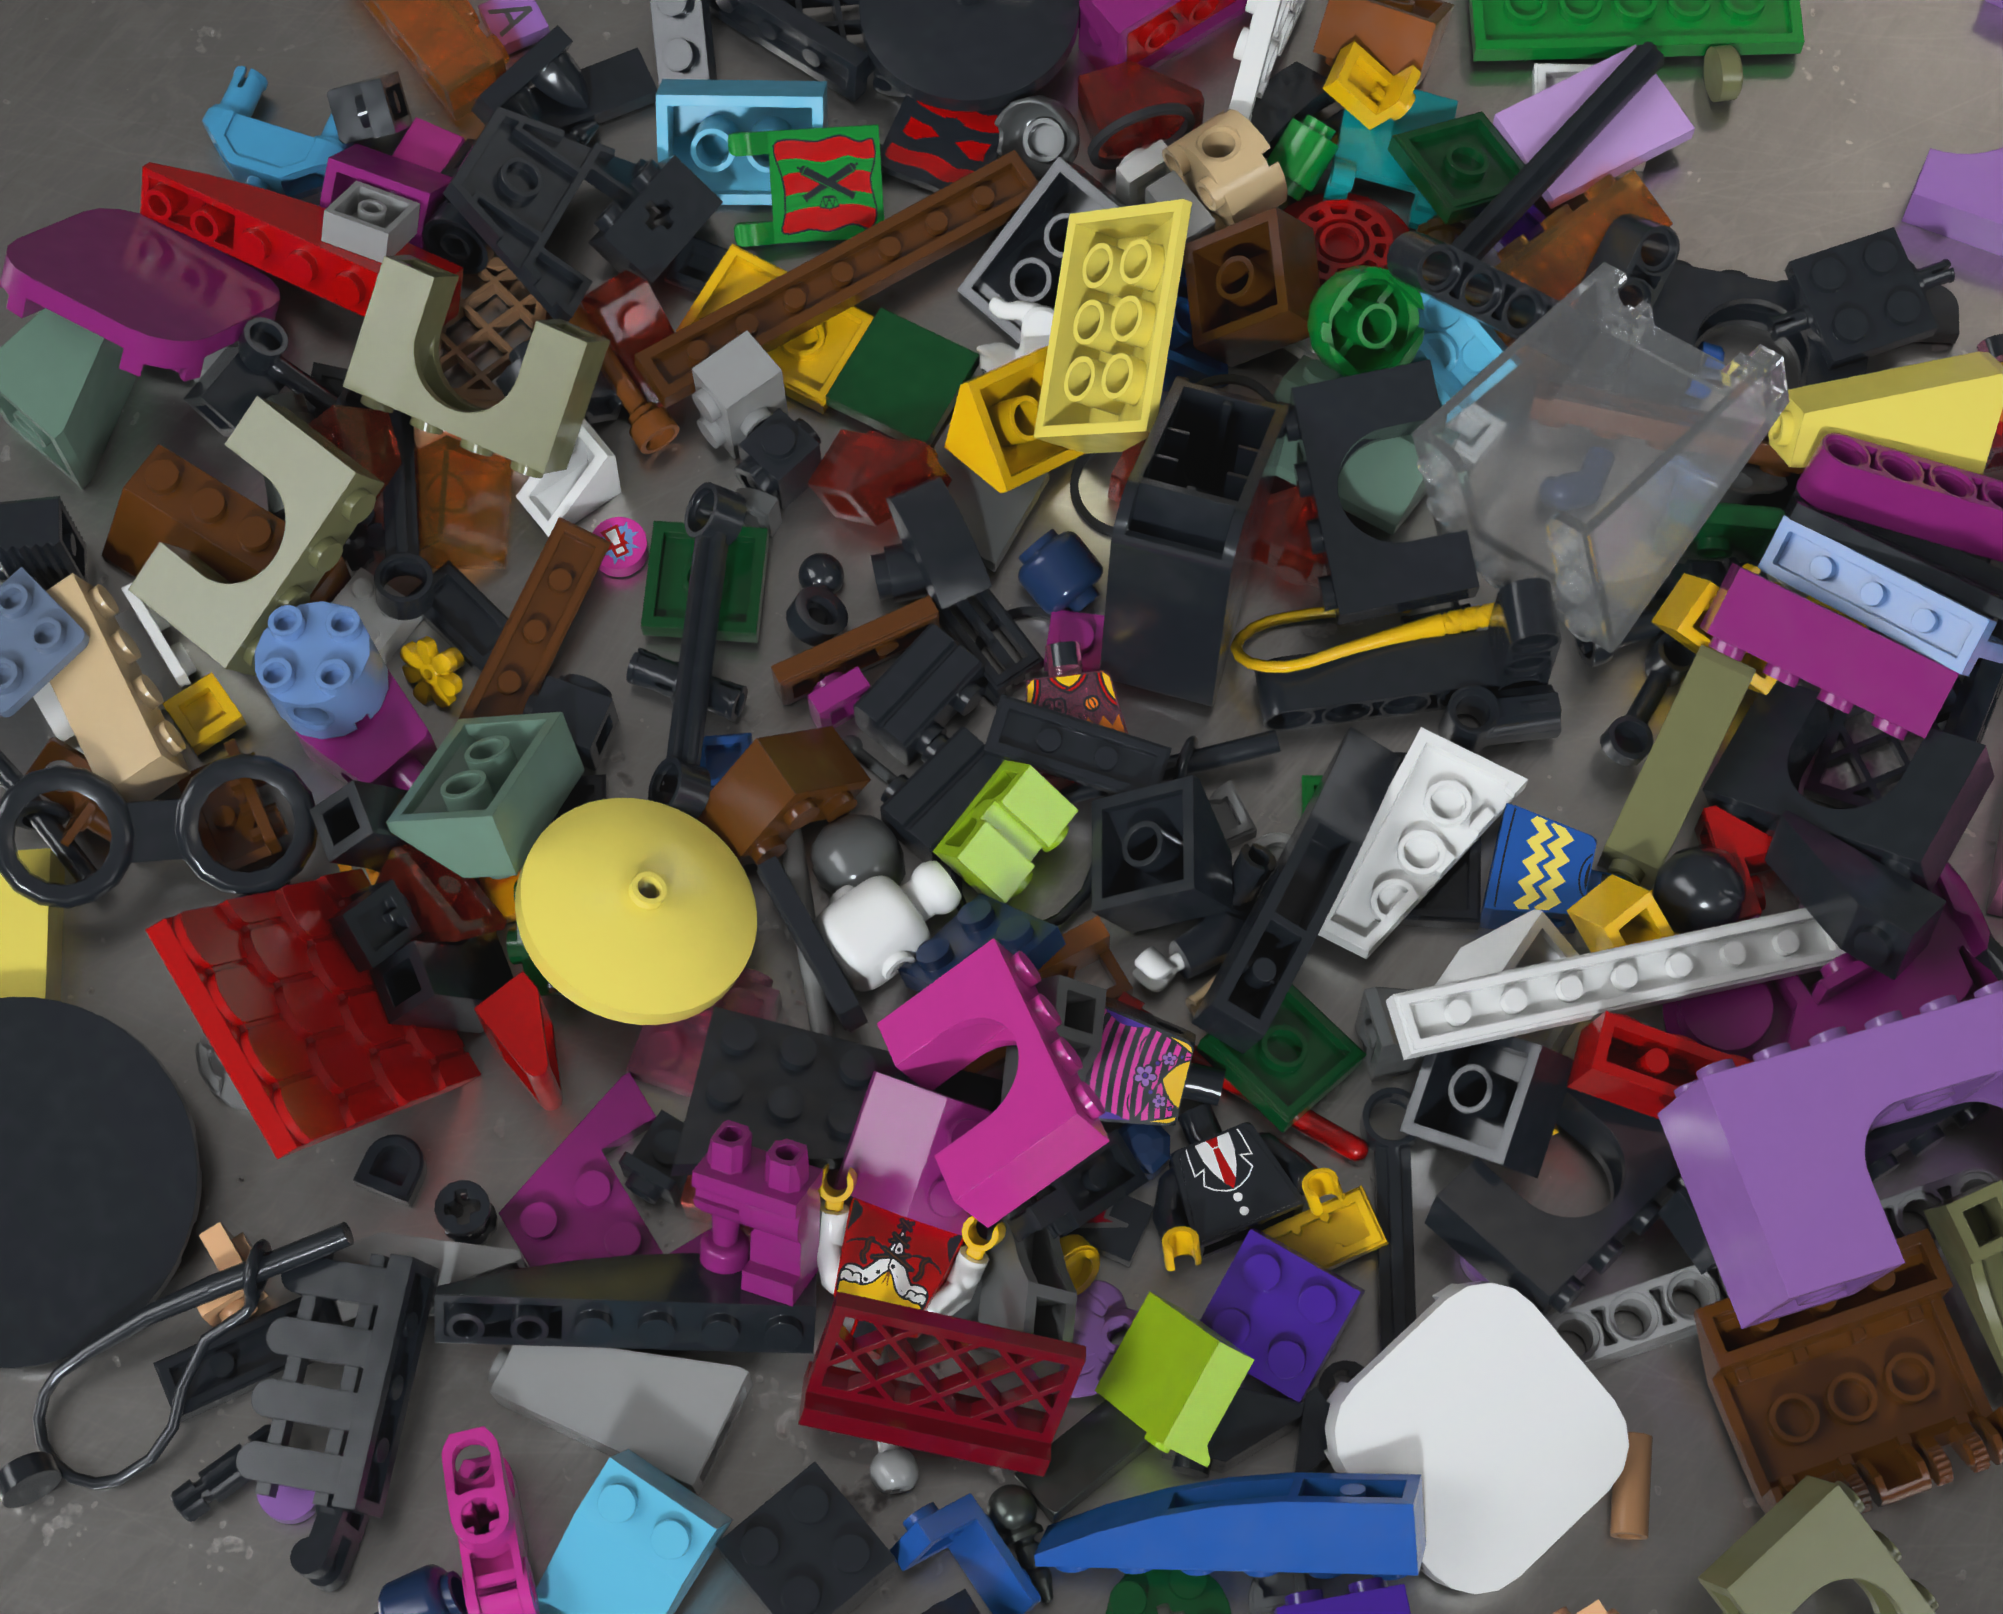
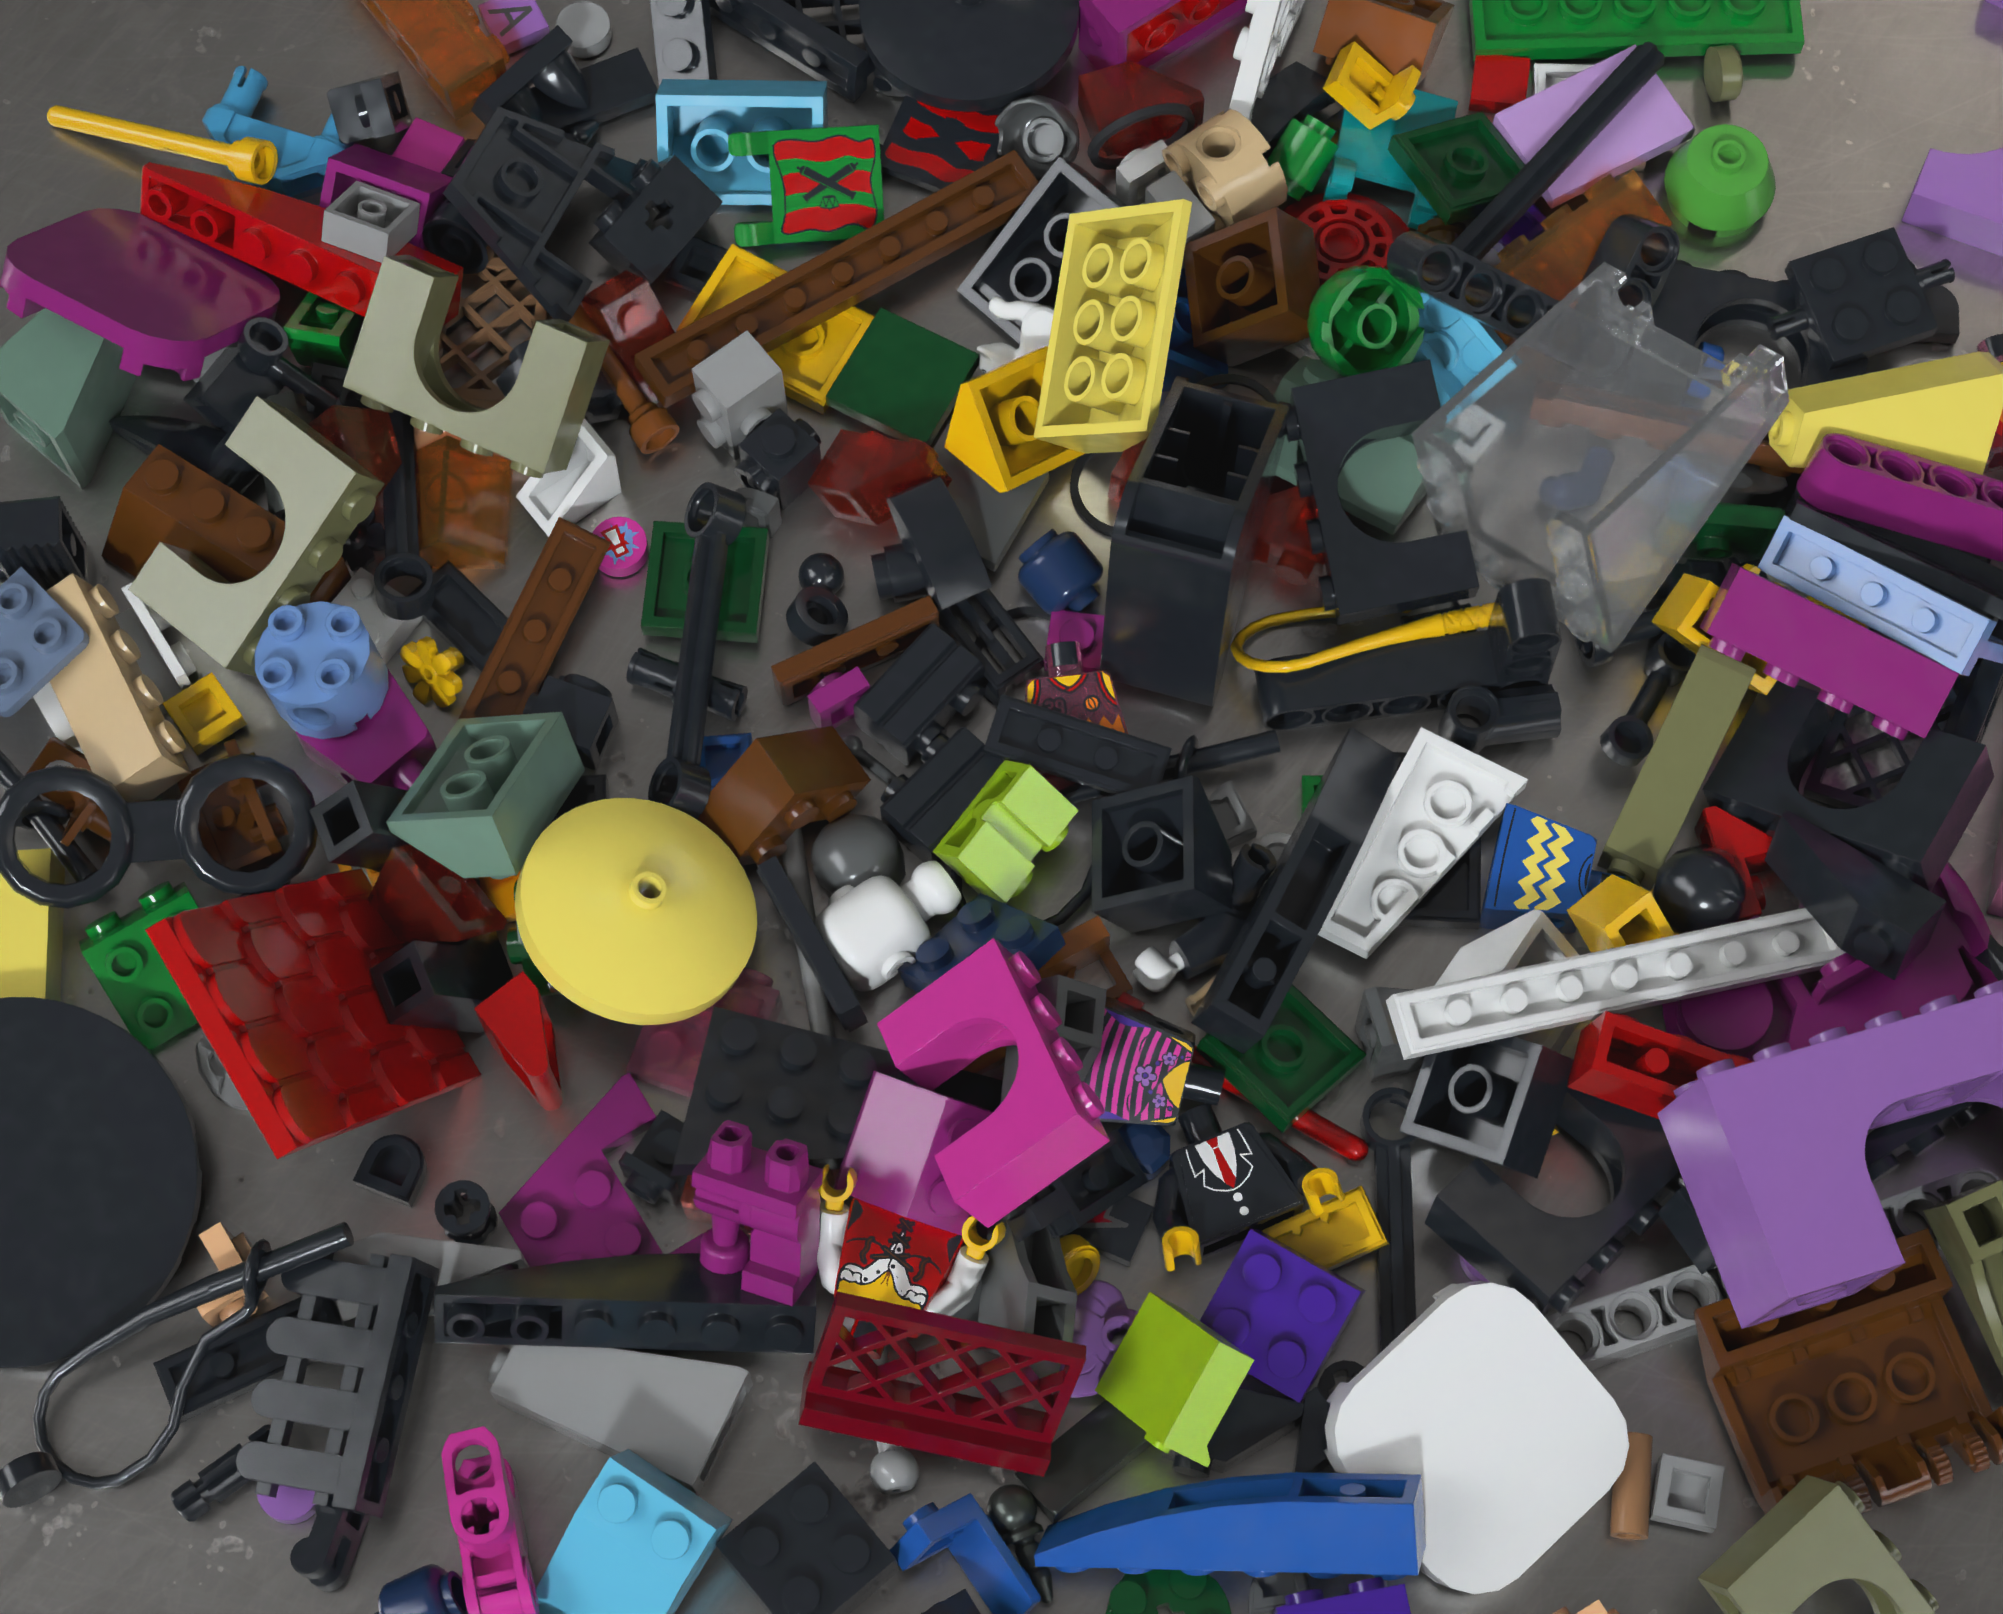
(133, 969): none -> green bracket
(192, 442): none -> black piece
(249, 158): none -> yellow piece
(322, 332): none -> green slope
(375, 924): black bracket -> none
(587, 27): none -> light grey tile
(1498, 82): none -> red tile
(1687, 1493): none -> light grey plate
(1720, 180): none -> bright green cone

